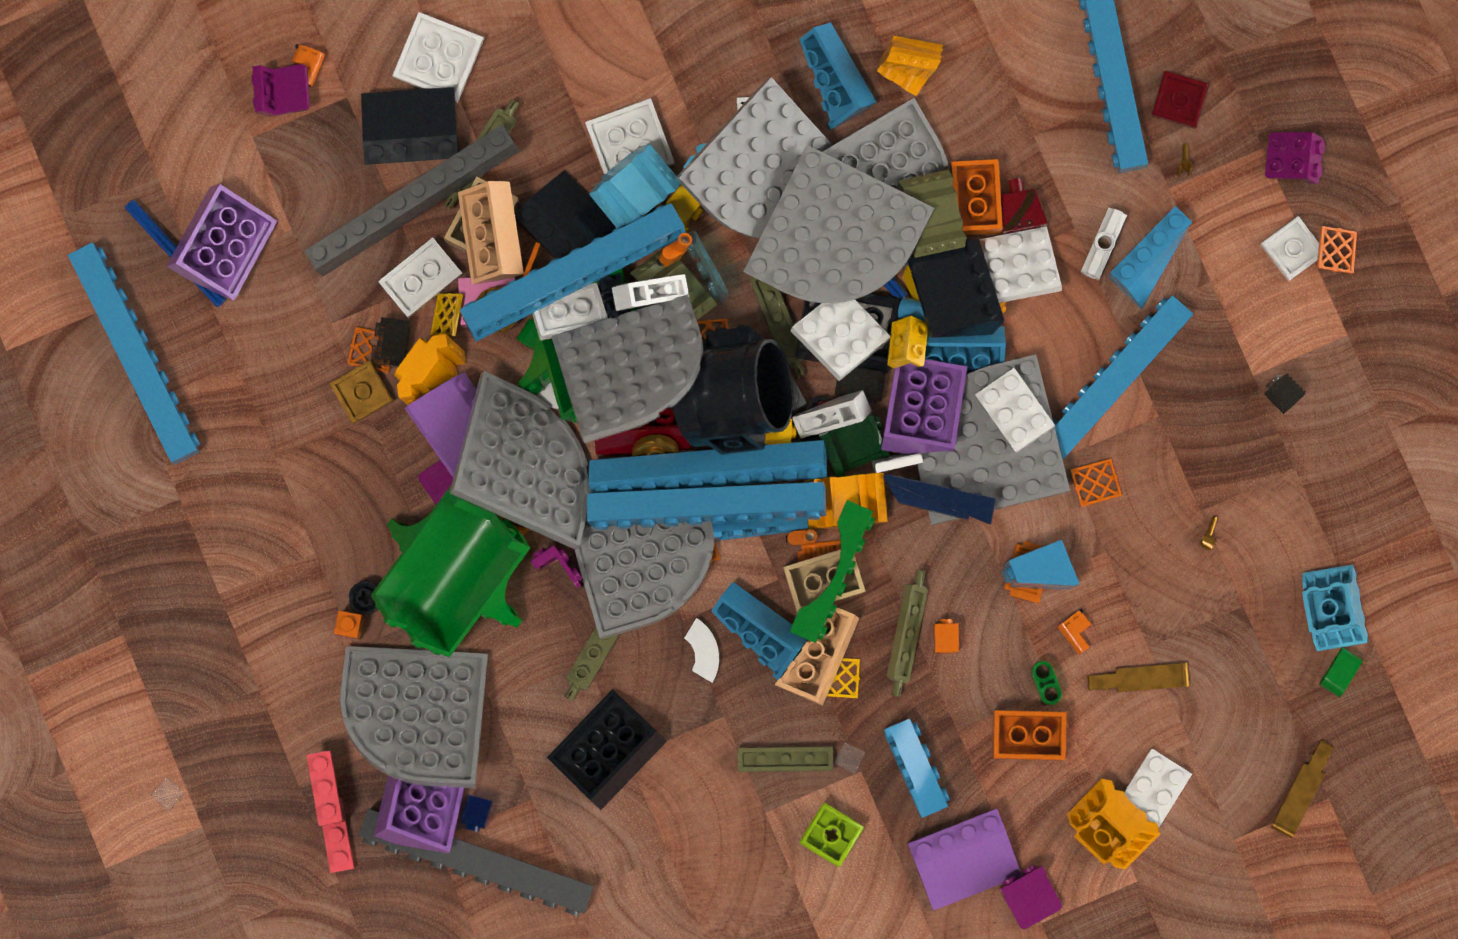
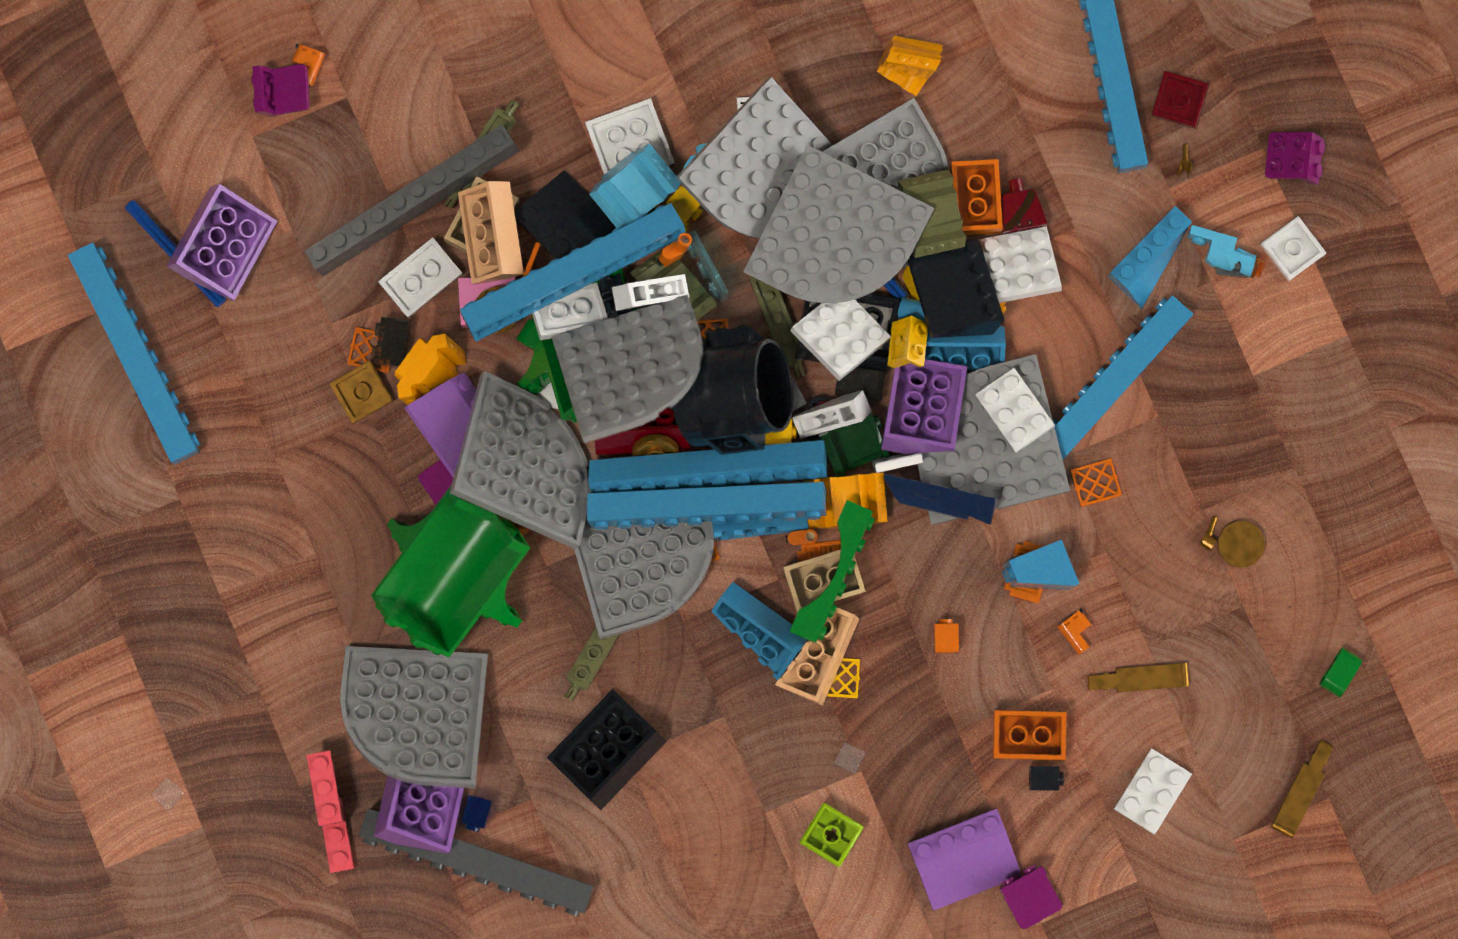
(349, 625): orange brick -> none
(361, 599): black wheel -> none
(409, 125): black slope -> none
(437, 55): white plate -> none
(441, 307): yellow window -> none
(545, 557): magenta bracket -> none
(705, 650): white tile -> none
(785, 759): olive plate -> none
(836, 75): dark azure wedge -> none
(907, 633): olive plate -> none
(915, 768): dark azure wedge -> none
(1045, 778): none -> black brick
(1049, 682): green beam -> none
(1108, 230): white piece -> none
(1111, 825): light orange slope -> none
(1224, 257): none -> medium azure plate
(1241, 544): none -> pearl gold tile
(1283, 392): clear smoke brick -> none
(1321, 249): orange window -> none
(1334, 608): medium azure slope -> none

